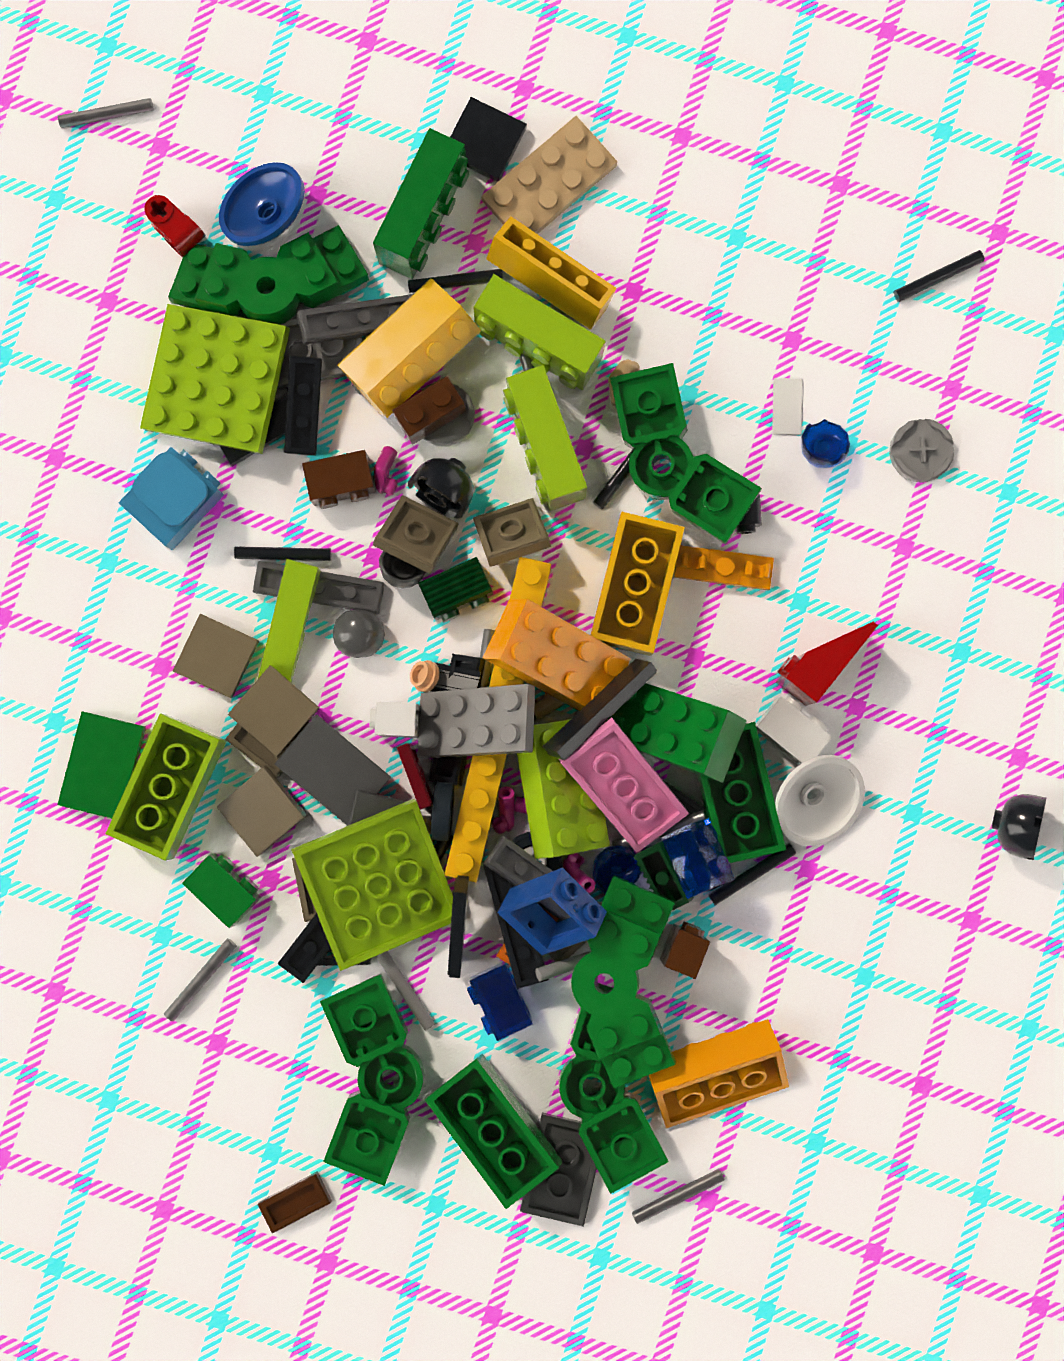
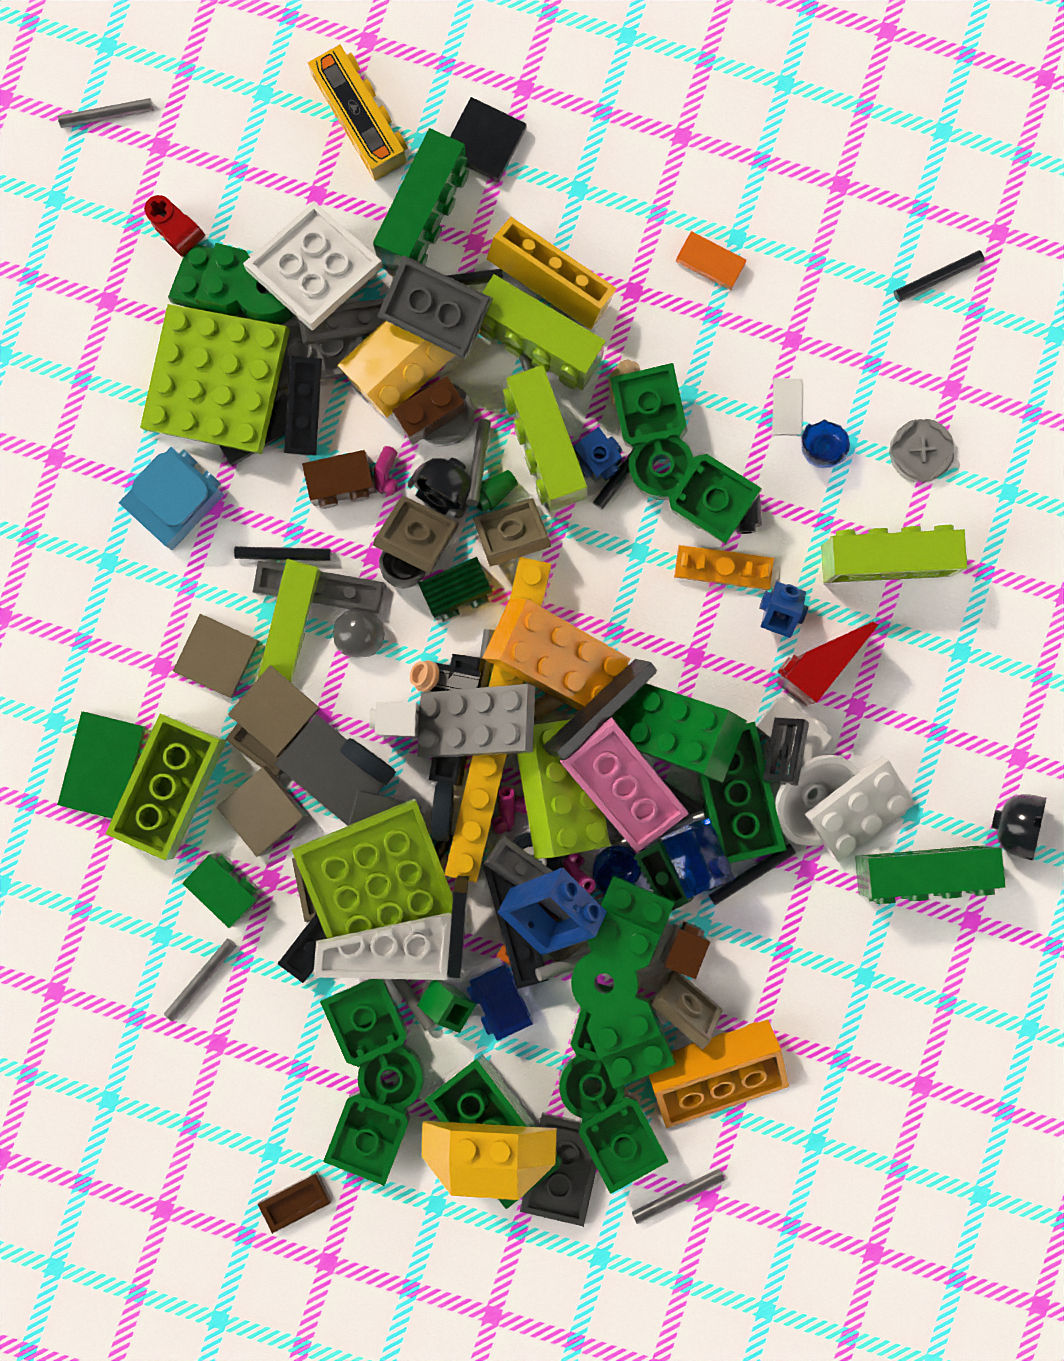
(261, 204): blue dish -> none
(313, 265): none -> white plate
(358, 112): none -> yellow brick
(367, 761): none -> black bush
(394, 951): none -> white wing
(416, 775): dark red tile -> none
(435, 307): none -> dark grey tile
(446, 1005): none -> green brick
(478, 461): none -> flat silver bar
(488, 1158): none -> yellow wedge
(495, 490): none -> green cone
(551, 177): tan plate -> none
(598, 445): none -> blue brick
(637, 583): yellow brick -> none
(687, 1008): none -> dark tan tile
(711, 260): none -> orange tile
(783, 609): none -> blue brick
(797, 753): none -> black tile
(860, 808): none -> white plate
(893, 555): none -> lime brick
(930, 871): none -> green brick

